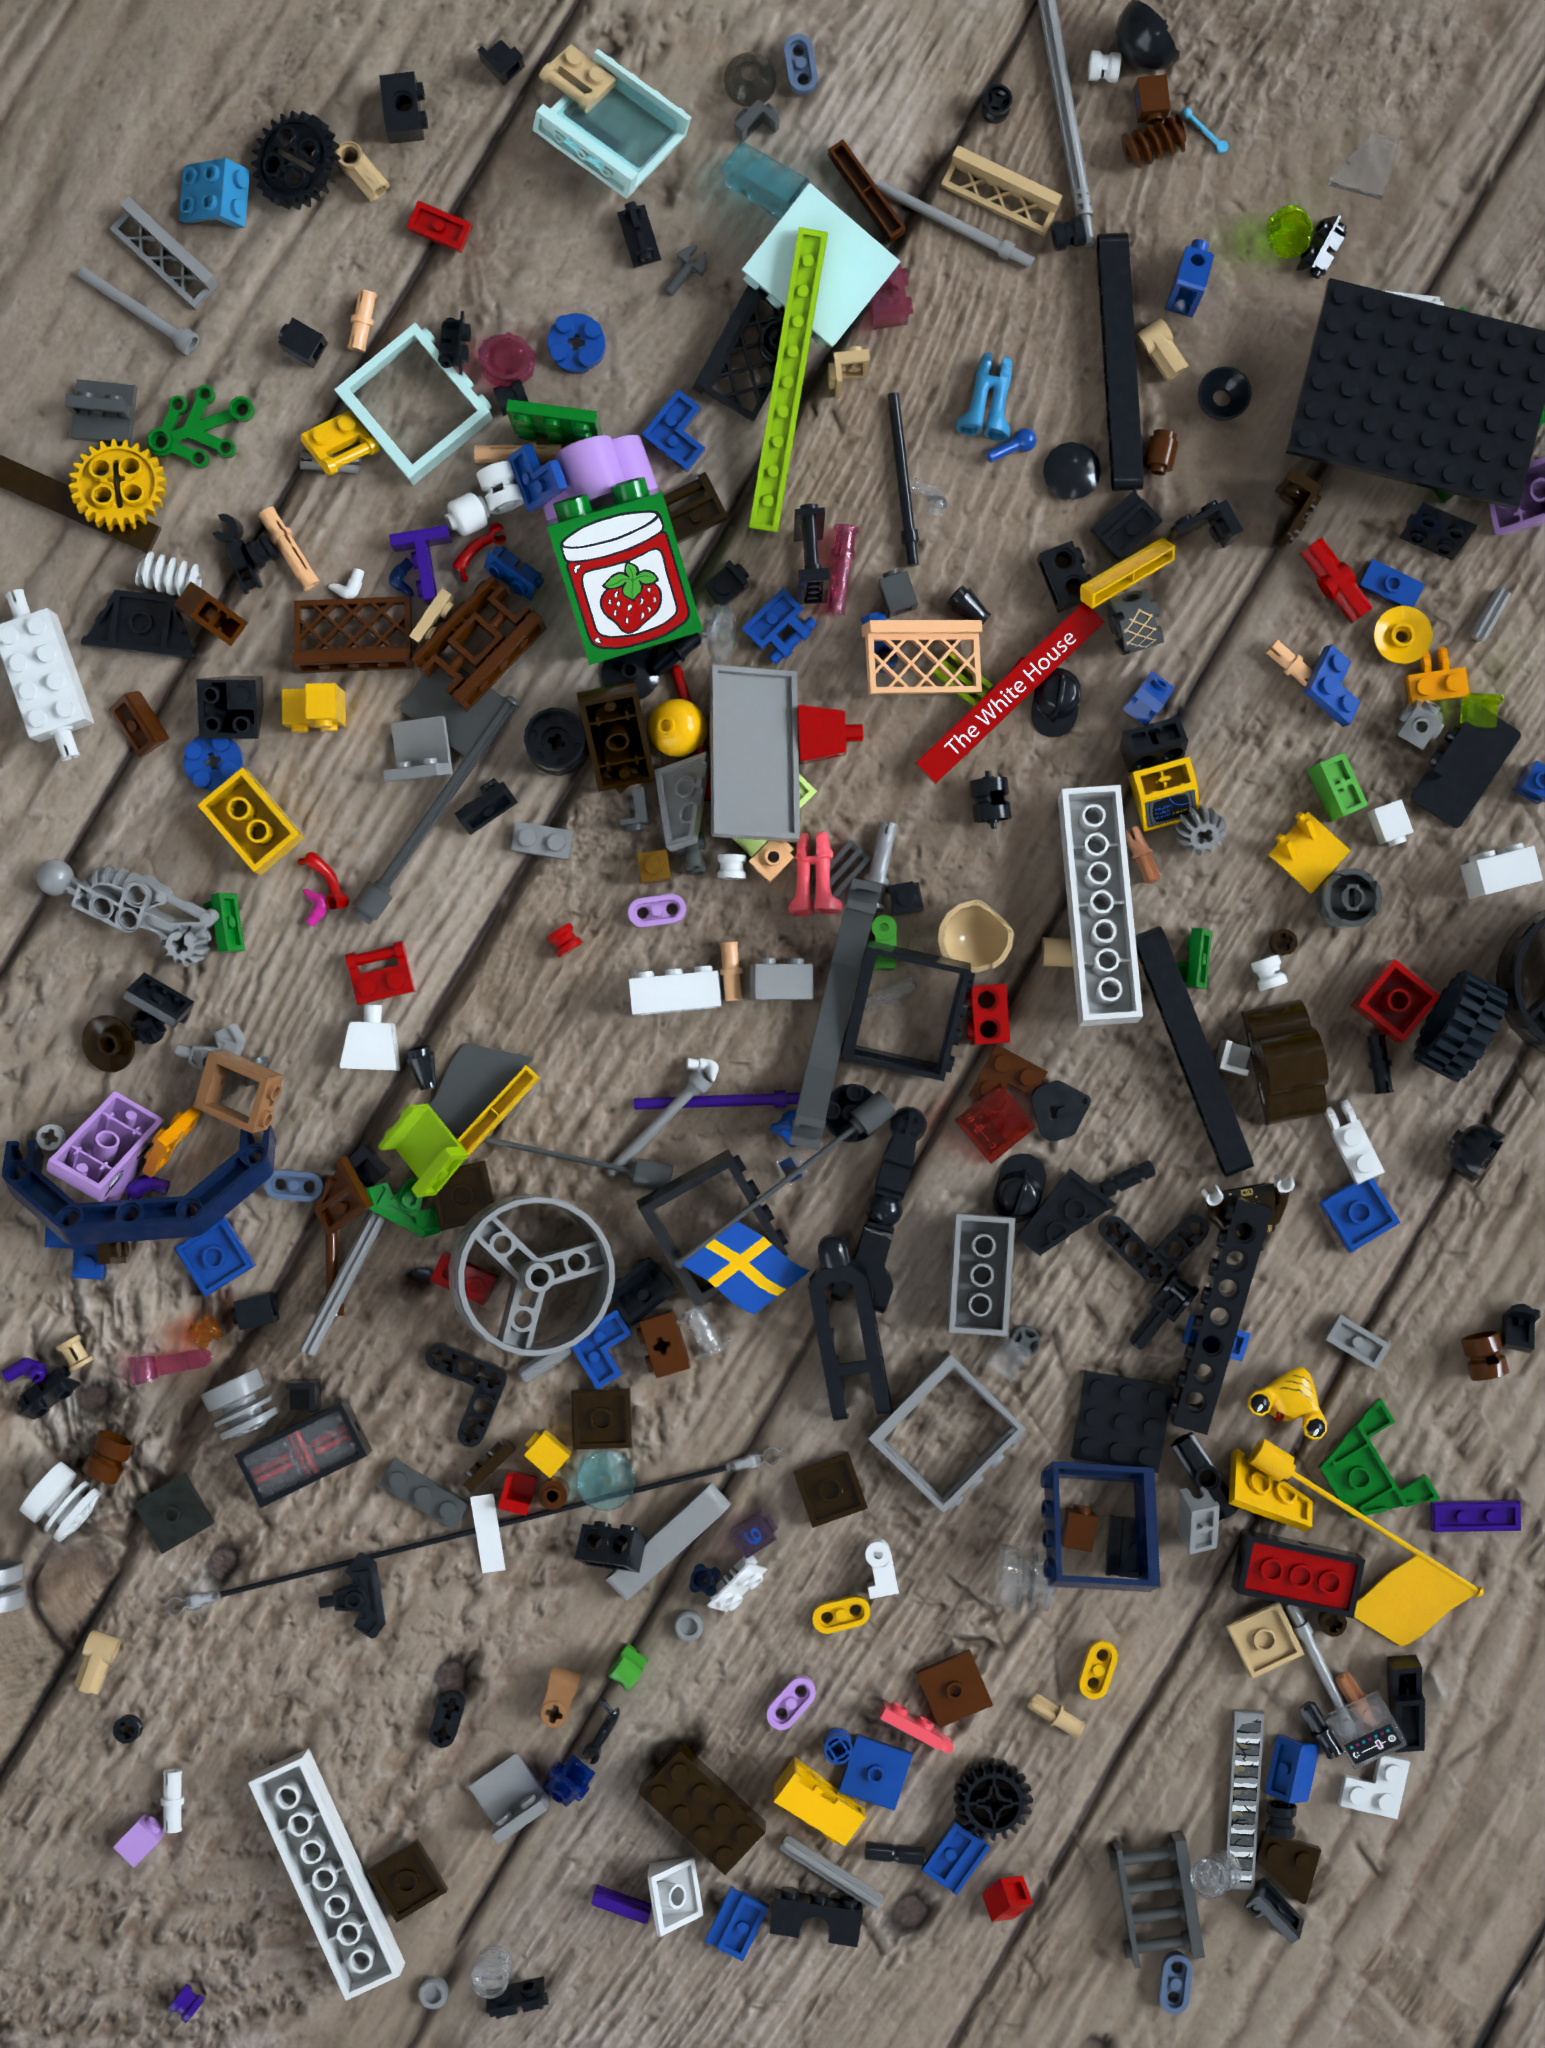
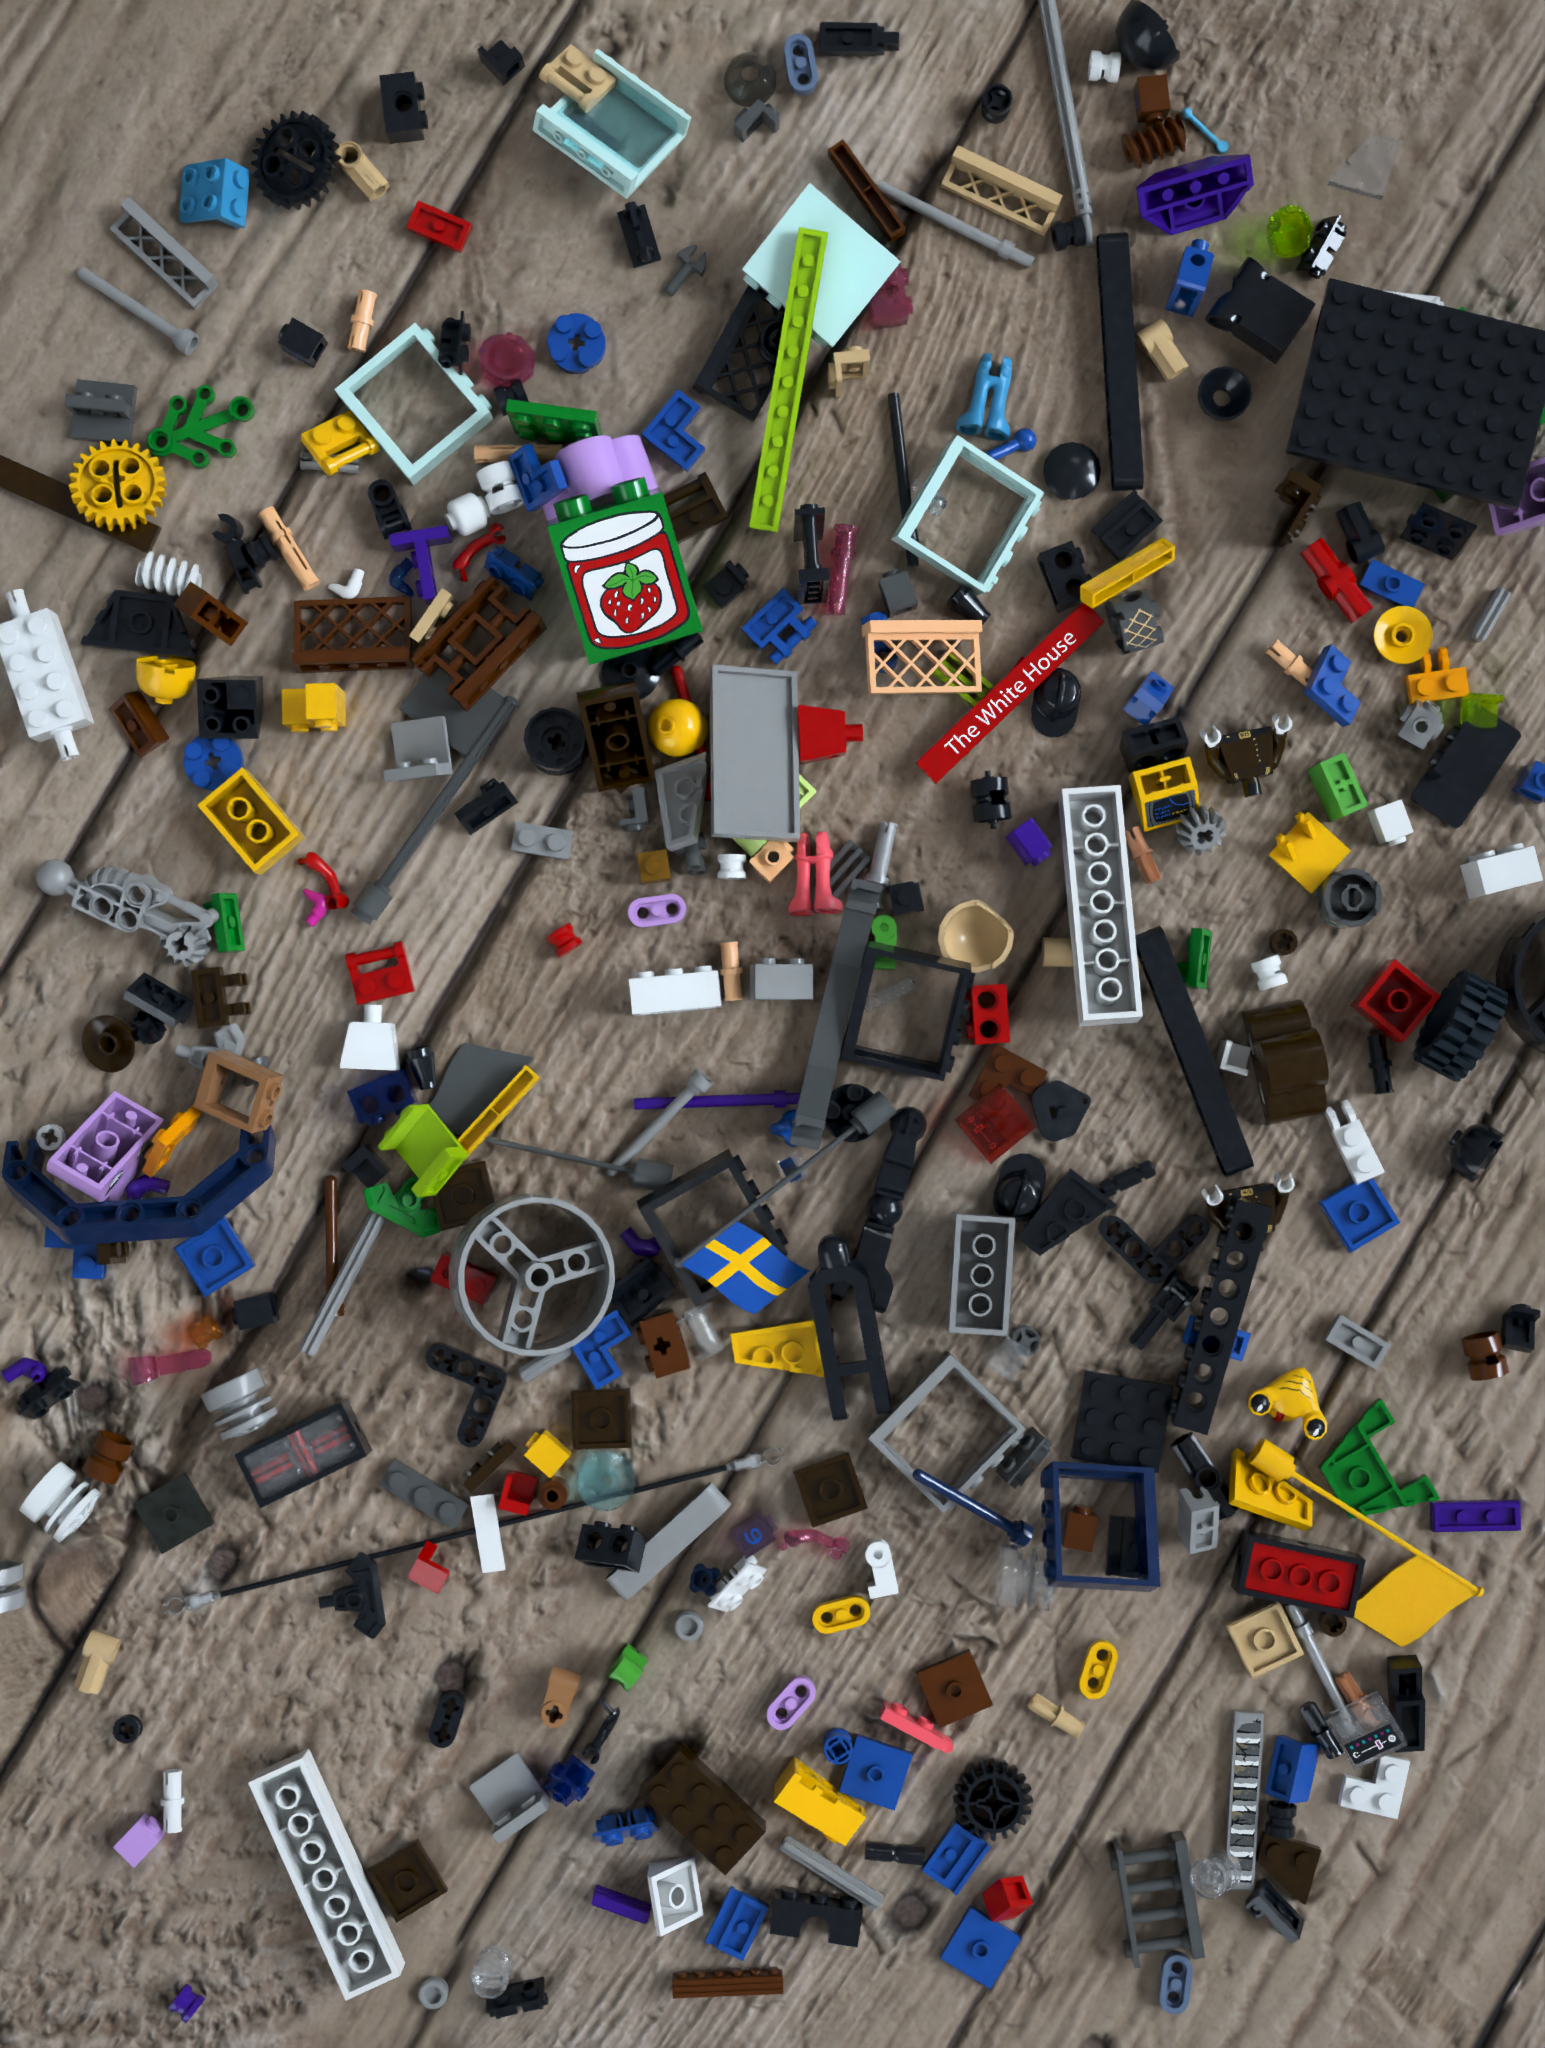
(75, 1344): tan bush -> none
(164, 677): none -> yellow cylinder
(211, 996): none -> dark brown plate
(295, 1185): sand blue plate -> none
(305, 1394): black panel -> none
(342, 1198): reddish brown wing -> none
(381, 1091): none -> clear blue brick
(389, 513): none -> black piece
(428, 1572): none -> panel
(612, 1835): none -> blue hinge
(639, 1246): none -> dark purple arm
(705, 1065): white animal -> none
(720, 634): clear plate -> none
(727, 1983): none -> reddish brown piece
(763, 179): clear light blue wedge -> none
(781, 1347): none -> yellow wing
(795, 1537): none -> clear pink piece
(855, 39): none -> black hinge
(980, 1946): none -> blue plate
(1014, 532): none -> light aqua window
(1015, 1467): none -> dark grey hinge
(1018, 1531): none -> dark blue piece
(1030, 843): none -> dark purple brick
(1161, 452): reddish brown brick -> none
(1195, 192): none -> dark purple wedge
(1223, 522): black bracket -> none
(1247, 754): none -> dark brown torso
(1261, 311): none -> black piece
(1362, 540): none -> black piece

